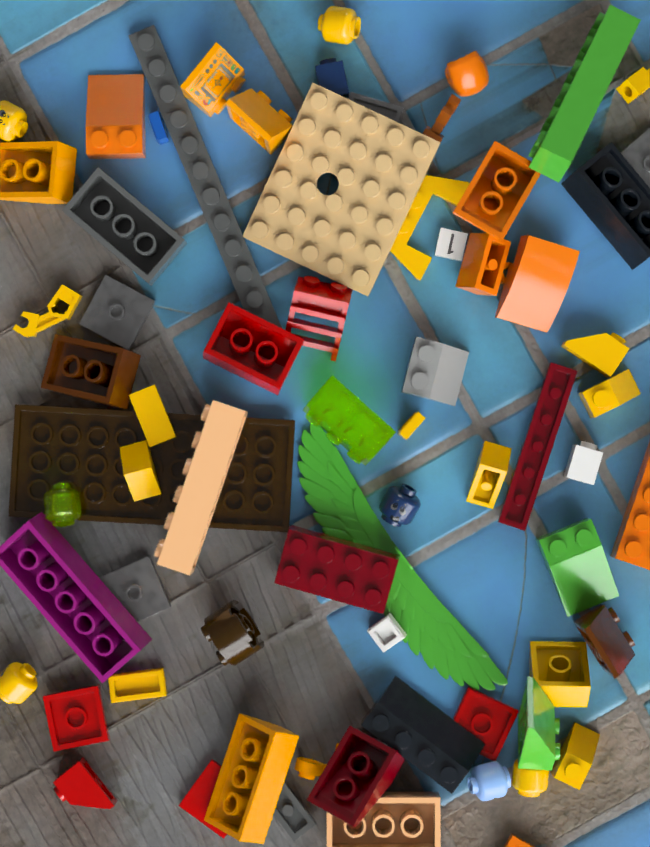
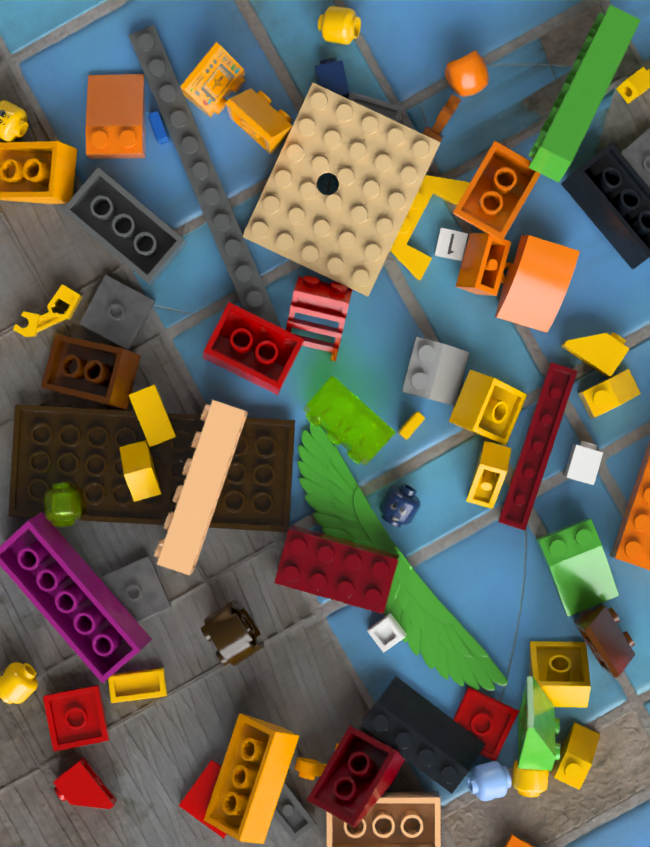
(487, 407): none -> yellow slope

